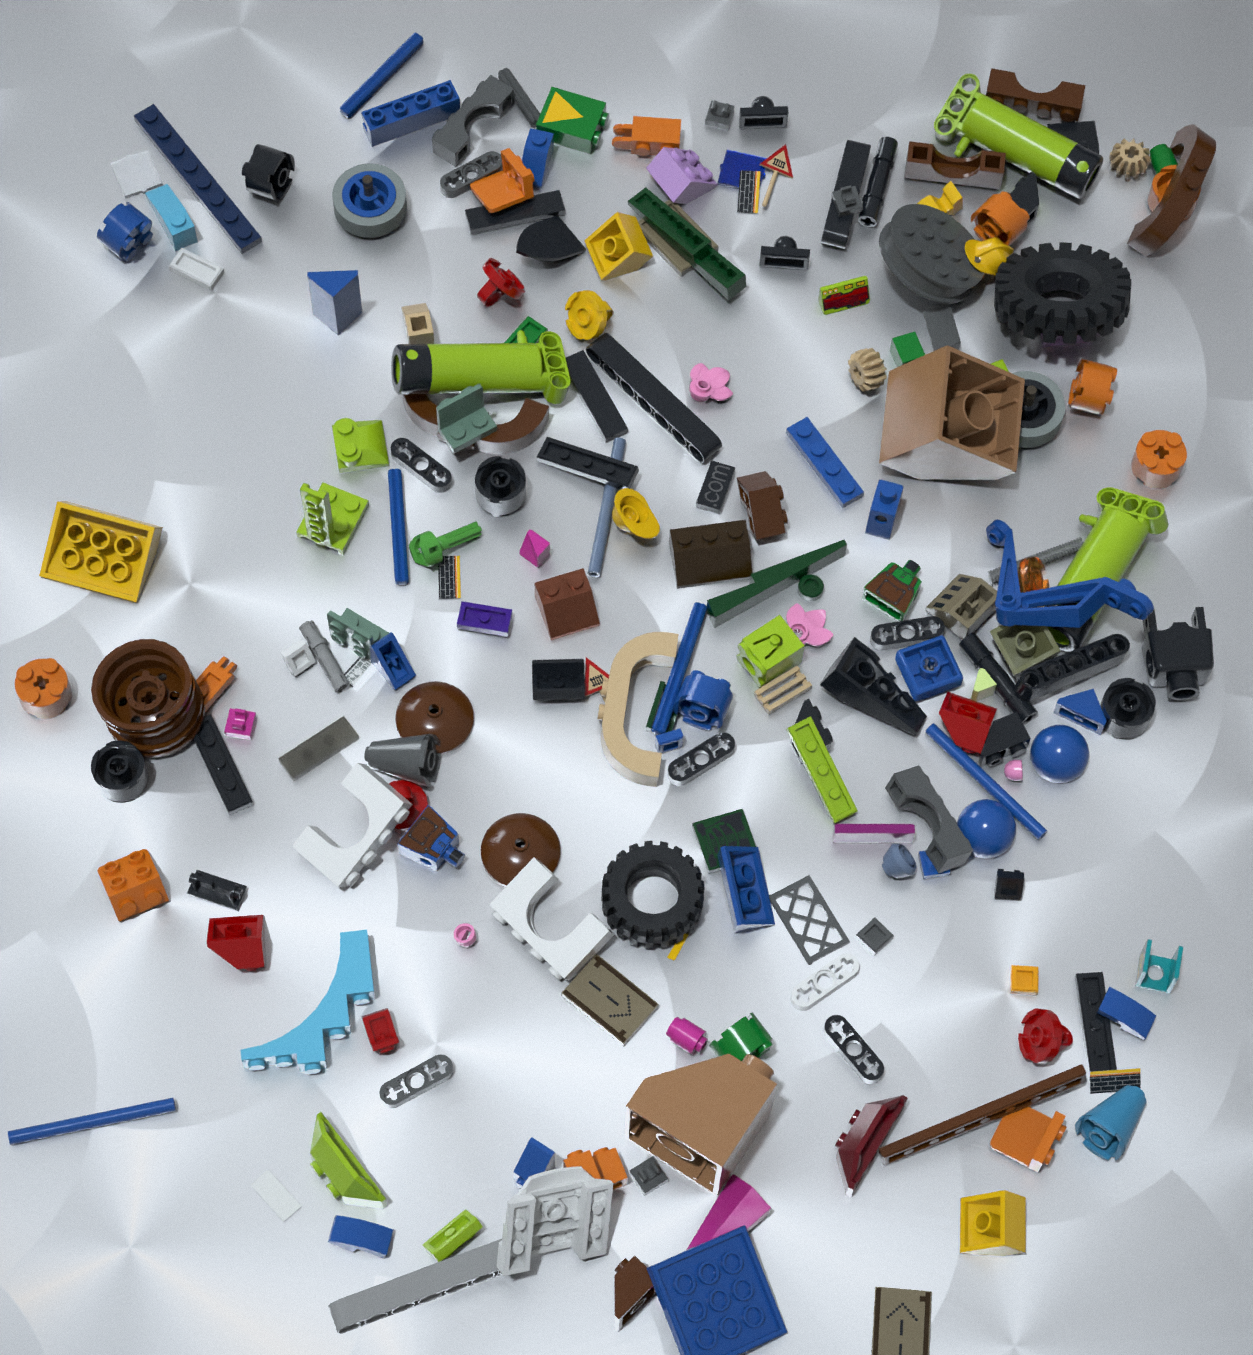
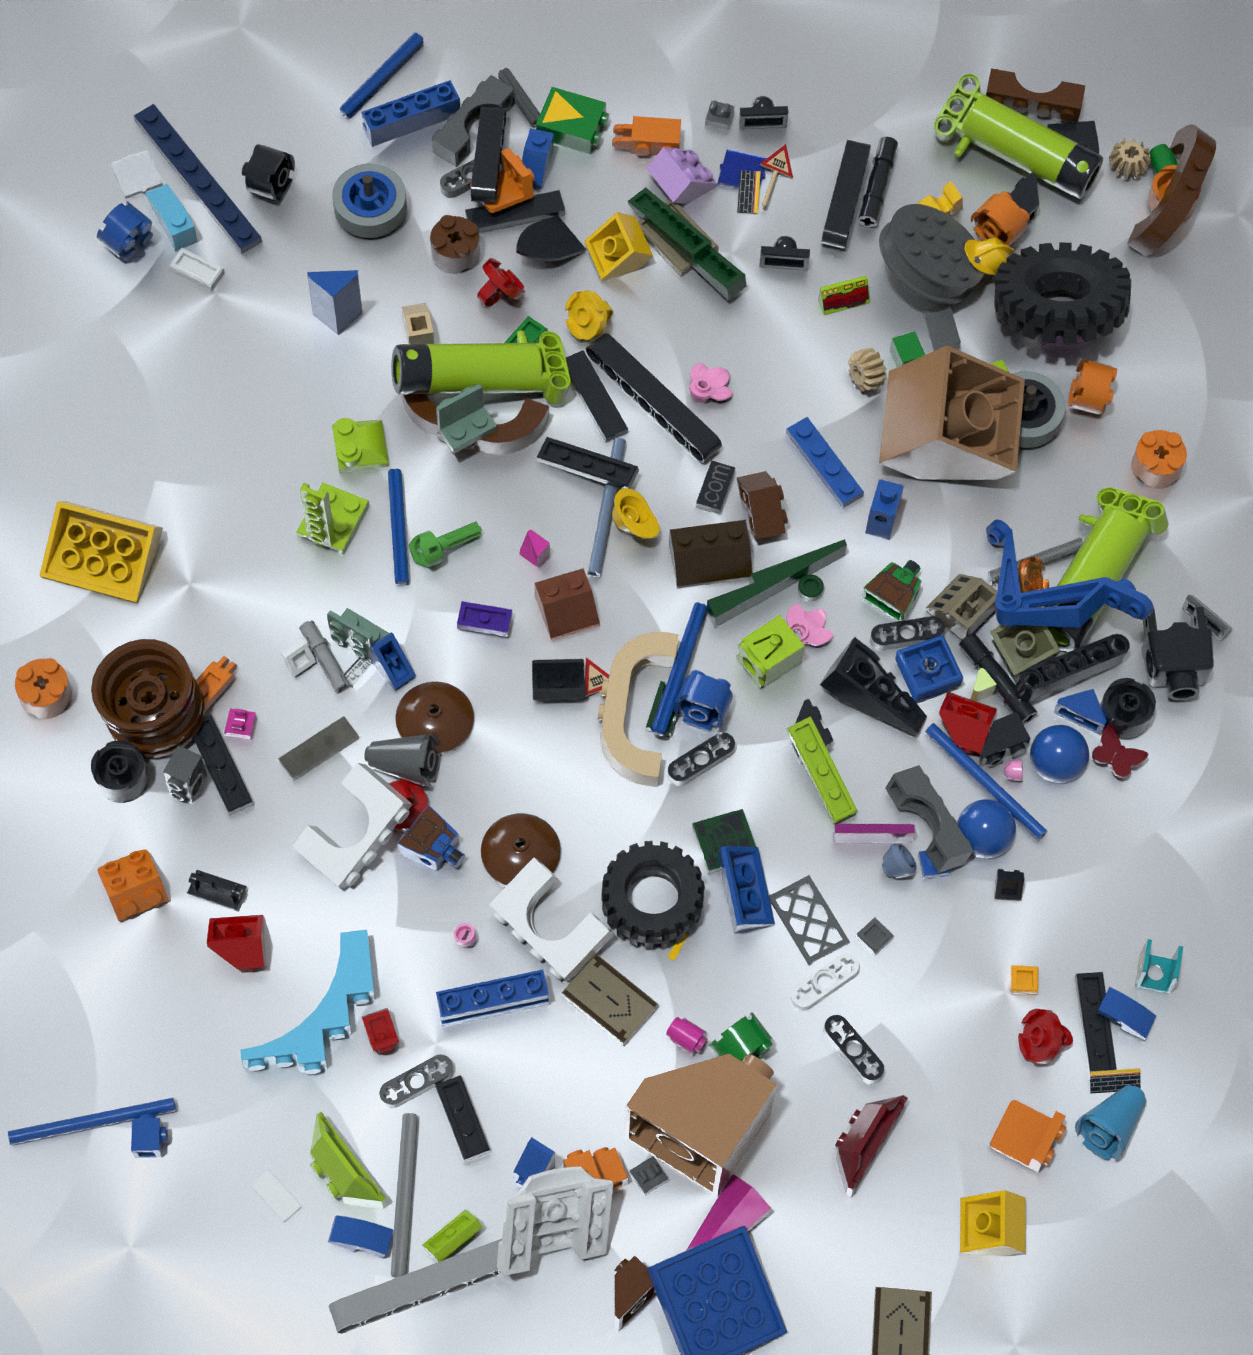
(148, 1137): none -> blue brick
(184, 774): none -> dark grey brick
(404, 1195): none -> light grey axle
(423, 475): black beam -> none
(449, 577): black sticker -> none
(455, 244): none -> reddish brown brick
(462, 1118): none -> black tile
(488, 154): none -> black beam
(492, 998): none -> blue brick
(500, 485): black brick -> none
(669, 741): blue tile -> none
(800, 678): tan tile -> none
(847, 201): dark grey tile -> none
(980, 170): reddish brown arch -> none
(982, 1115): reddish brown tile -> none
(1116, 755): none -> dark red animal
(1213, 621): none -> dark grey slope

